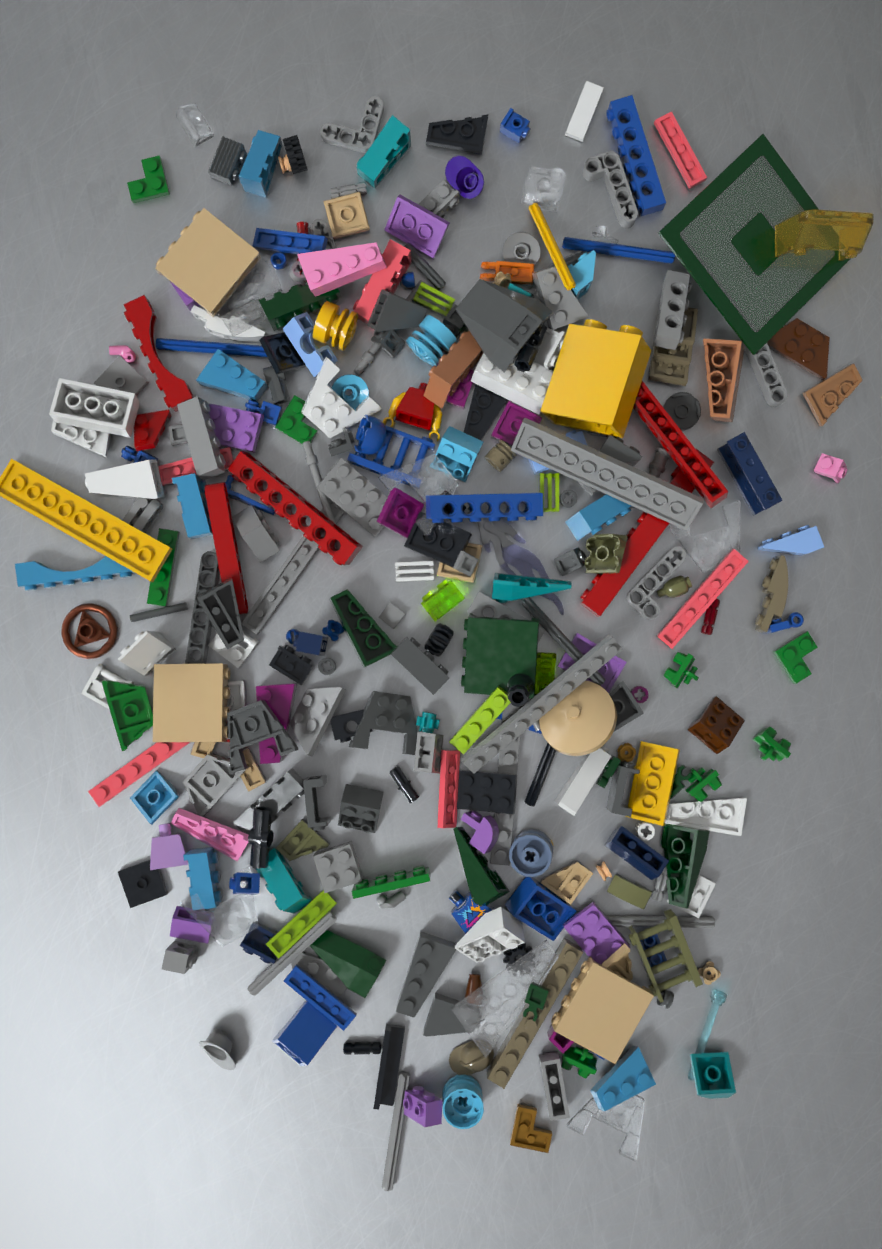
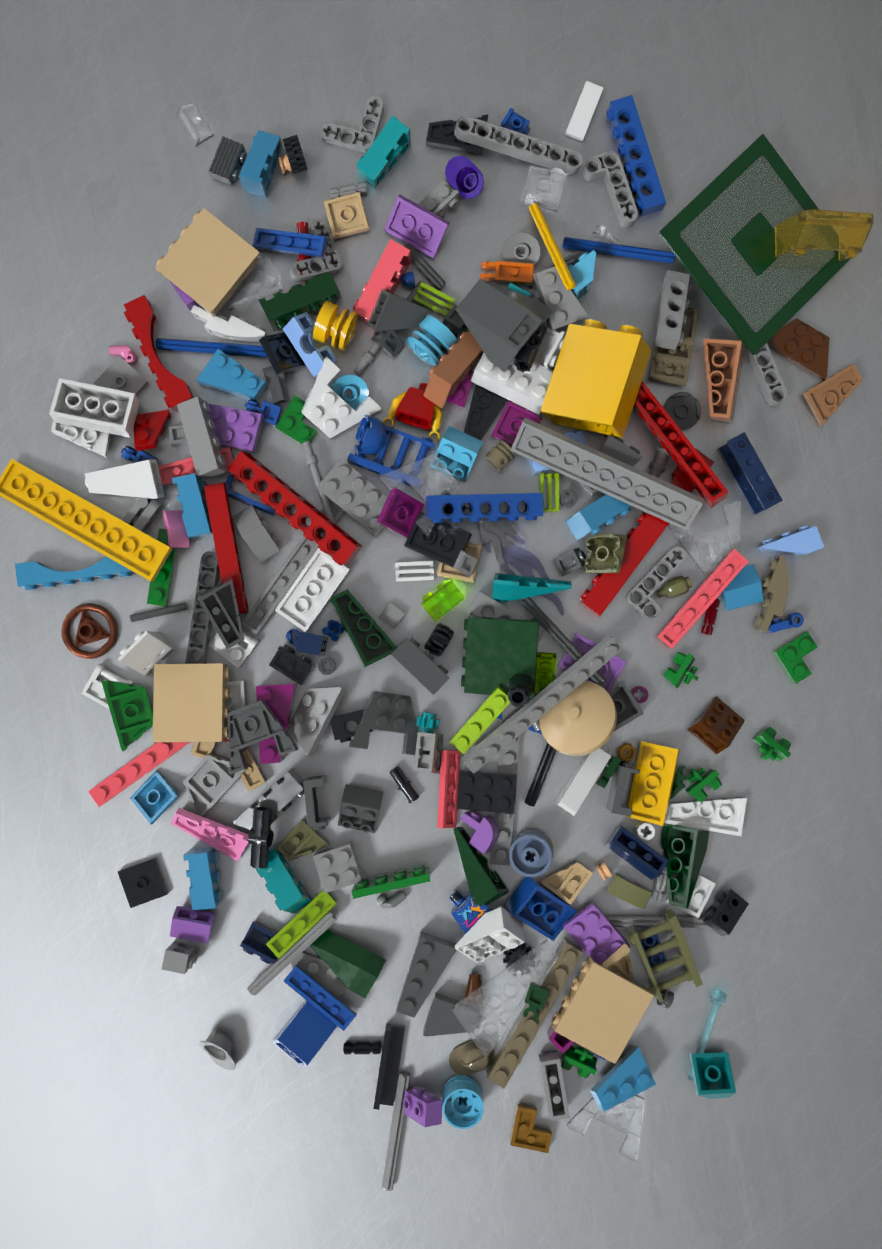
(154, 183): green plate -> none
(166, 849): lavender torso -> none
(176, 529): none -> bright pink slope
(227, 920): clear wing -> none
(244, 317): clear slope -> none
(252, 883): blue brick -> none
(276, 256): blue hinge -> none
(312, 590): none -> white plate
(340, 266): bright pink wedge -> none
(340, 446): dark grey bracket -> none
(502, 279): tan plate -> none
(508, 146): none -> light grey beam
(680, 150): coral plate -> none
(708, 979): tan plate -> none
(725, 912): none -> black brick
(743, 589): none -> dark azure slope
(831, 467): bright pink bracket -> none

